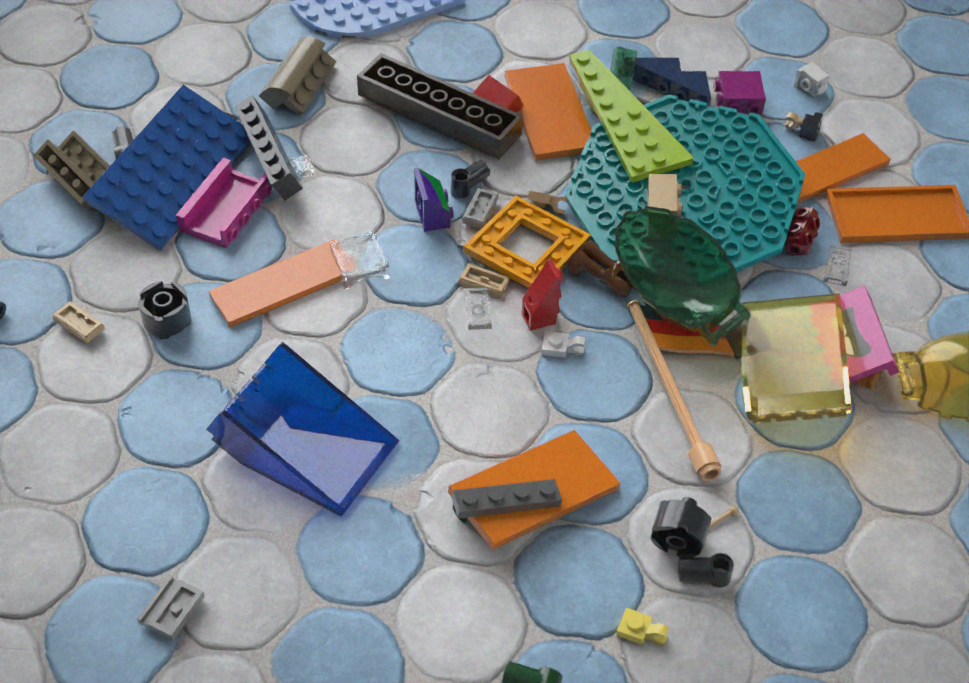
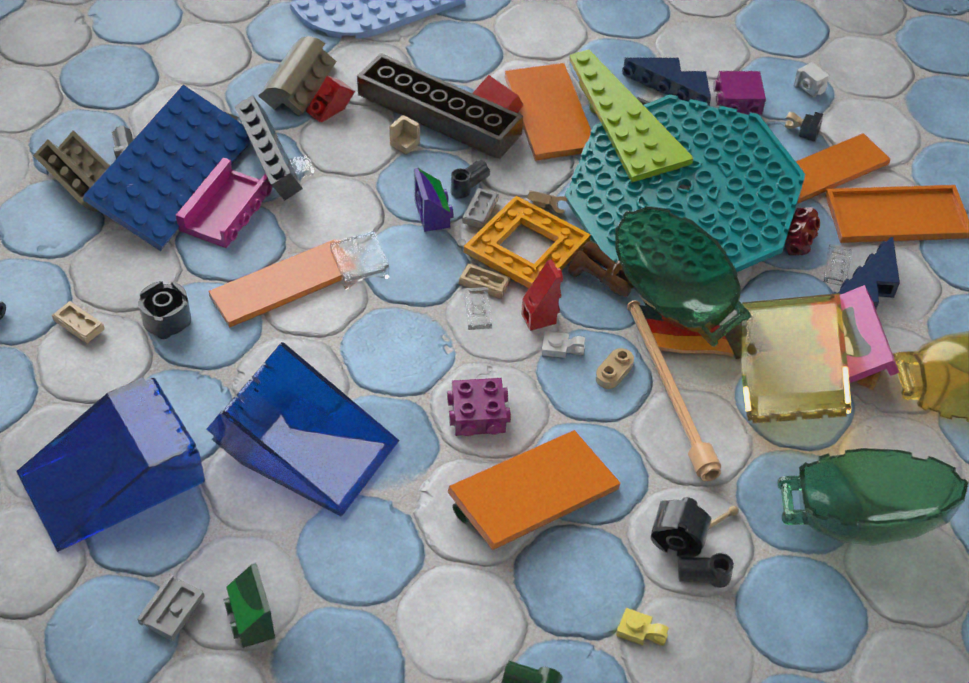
(112, 464): none -> clear blue windscreen
(250, 608): none -> dark green slope
(330, 99): none -> red slope
(404, 134): none -> tan panel
(478, 406): none -> magenta brick
(506, 498): dark grey plate -> none
(616, 366): none -> tan plate
(623, 65): clear green slope -> none
(664, 192): tan brick -> none
(873, 495): none -> clear green windscreen
(878, 274): none -> dark blue slope

